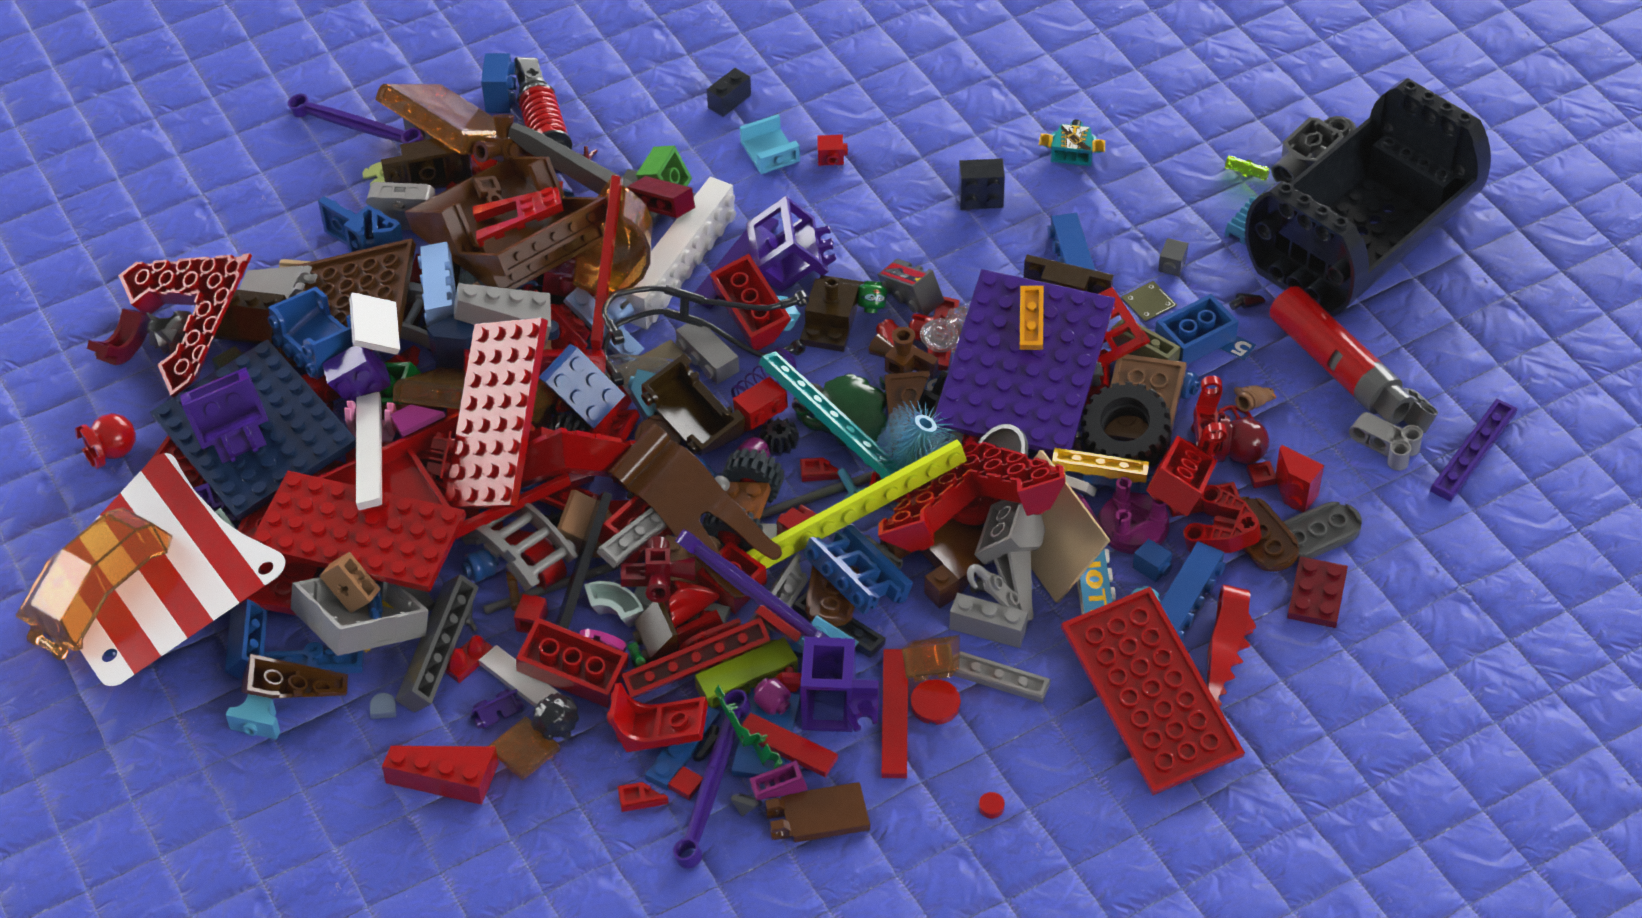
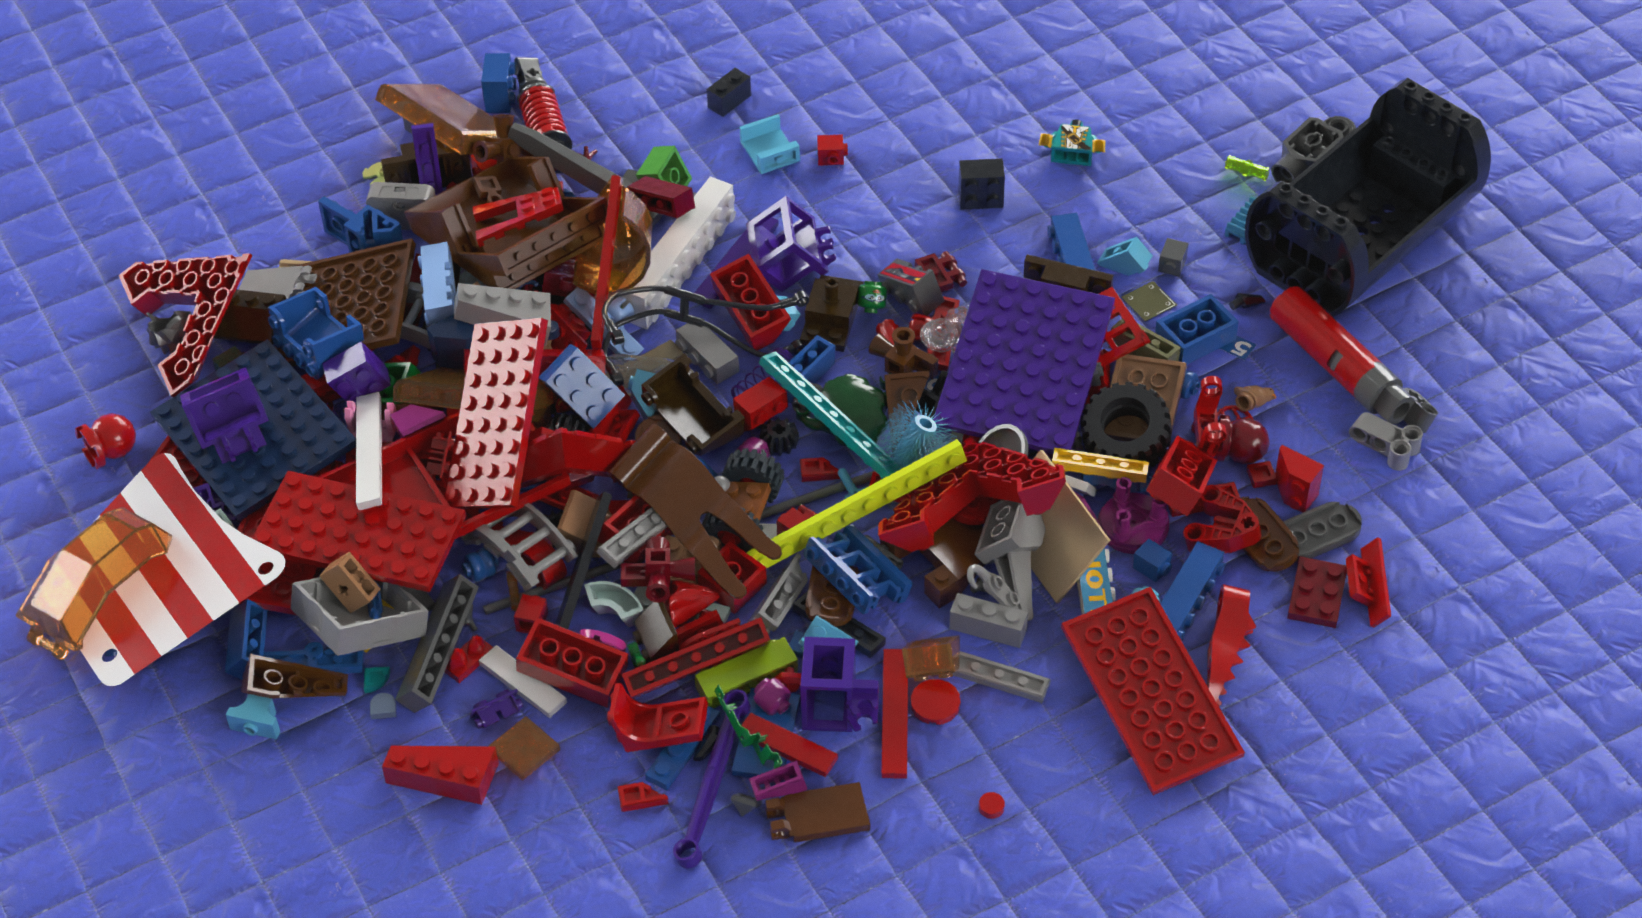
(125, 340): dark red arch -> none
(351, 121): dark purple piece -> none
(374, 323): white tile -> none
(375, 678): none -> teal tile
(427, 156): none -> dark purple plate
(555, 716): black animal -> none
(685, 783): red tile -> none
(746, 584): dark purple piece -> none
(777, 624): red tile -> none
(813, 361): none -> blue brick
(944, 278): none -> dark red plate
(1031, 317): light orange plate -> none
(1126, 257): none -> medium azure slope
(1369, 581): none -> red bracket
(1473, 450): dark purple tile -> none

